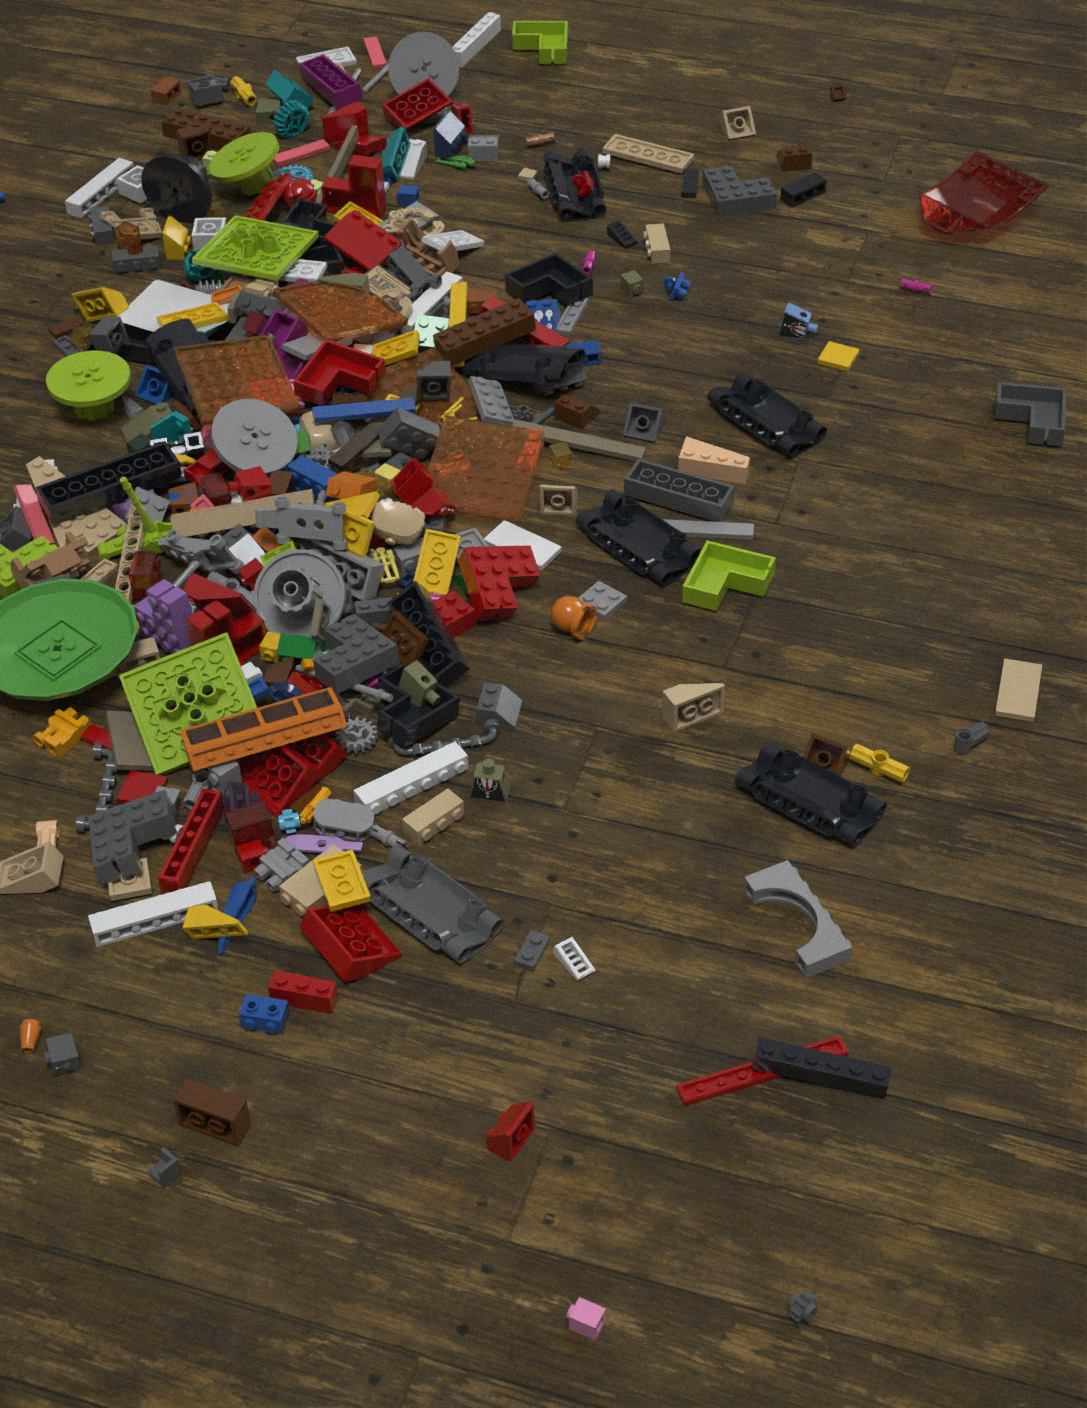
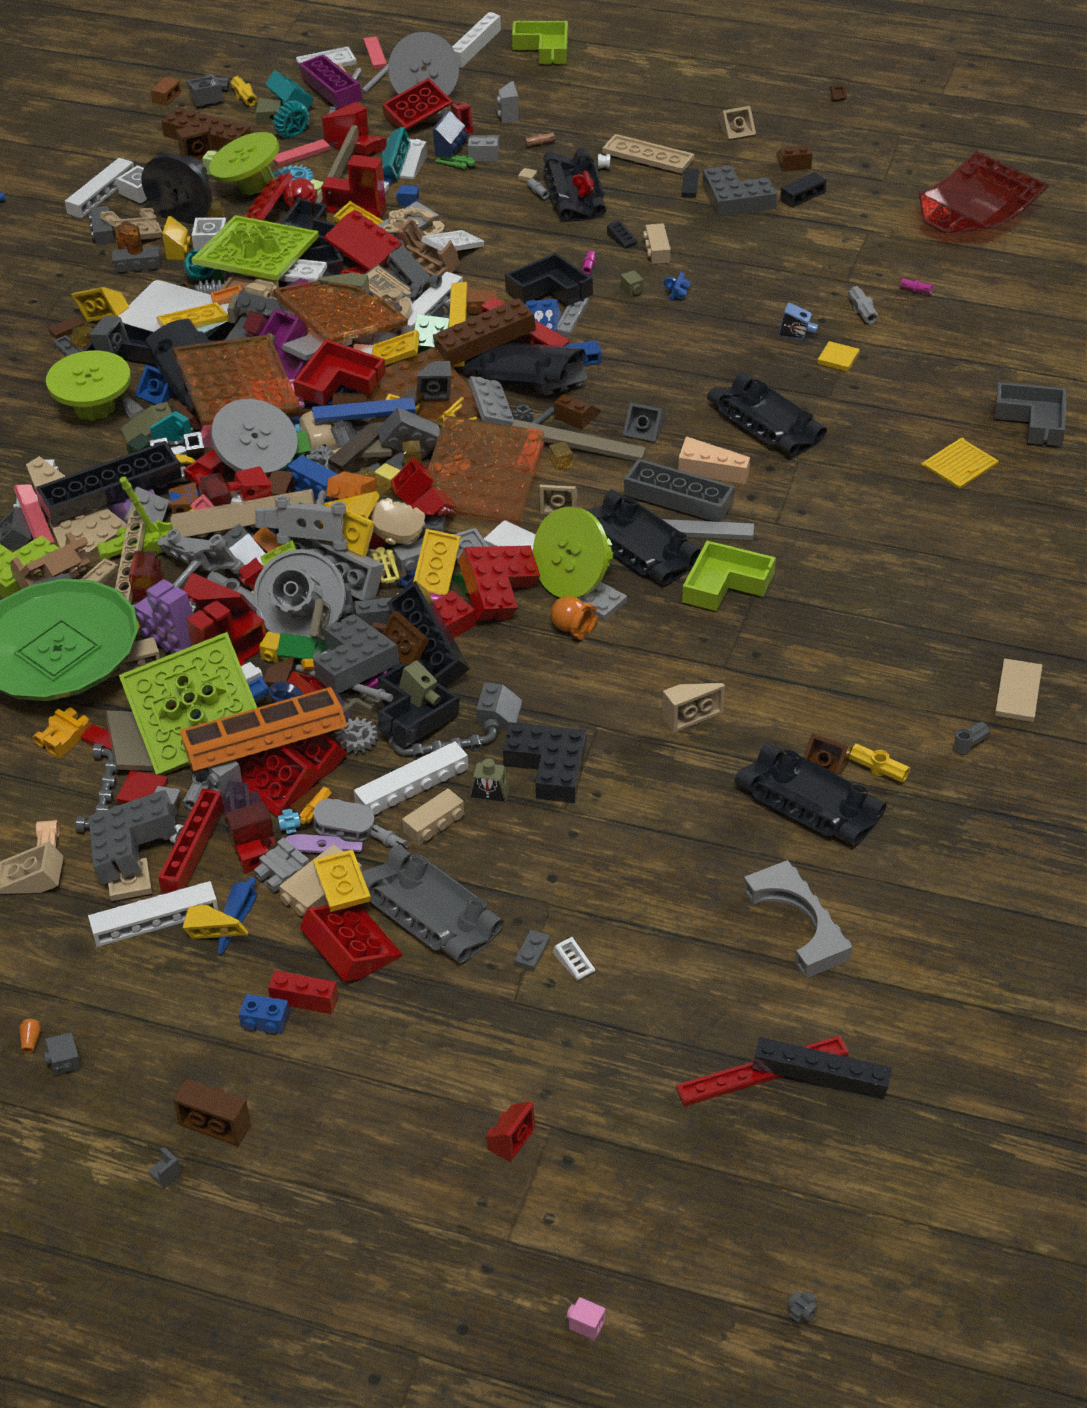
(410, 450): none -> clear yellow brick
(508, 104): none -> light grey slope
(553, 752): none -> black piece
(571, 552): none -> lime piece
(863, 305): none -> light grey piece
(960, 463): none -> yellow piece

